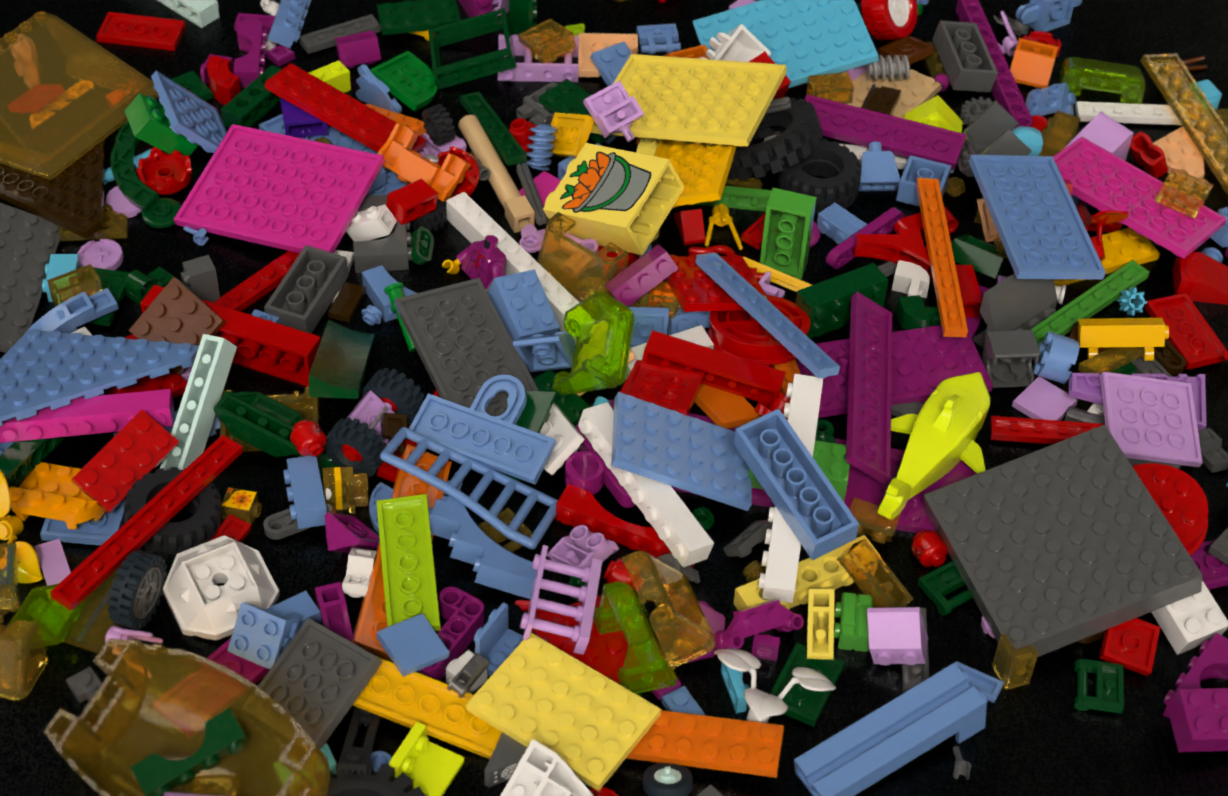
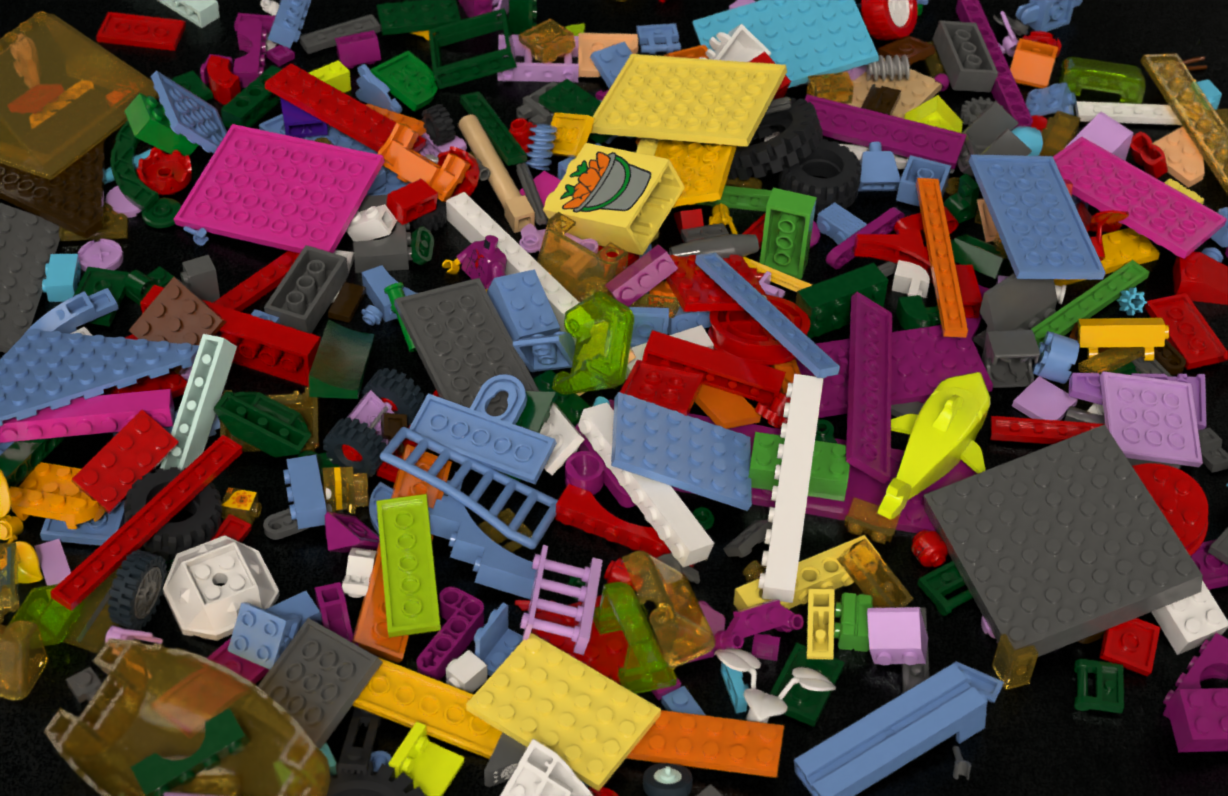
(74, 283): clear yellow brick -> none
(308, 438): red head -> none
(412, 645): medium blue tile -> none
(469, 675): flat silver bar -> none
(581, 547): lavender slope -> none
(614, 110): lavender plate -> none
(714, 239): none -> dark grey plate
(796, 484): medium blue brick -> none
(964, 203): none -> dark green plate
(1184, 192): clear yellow plate -> none

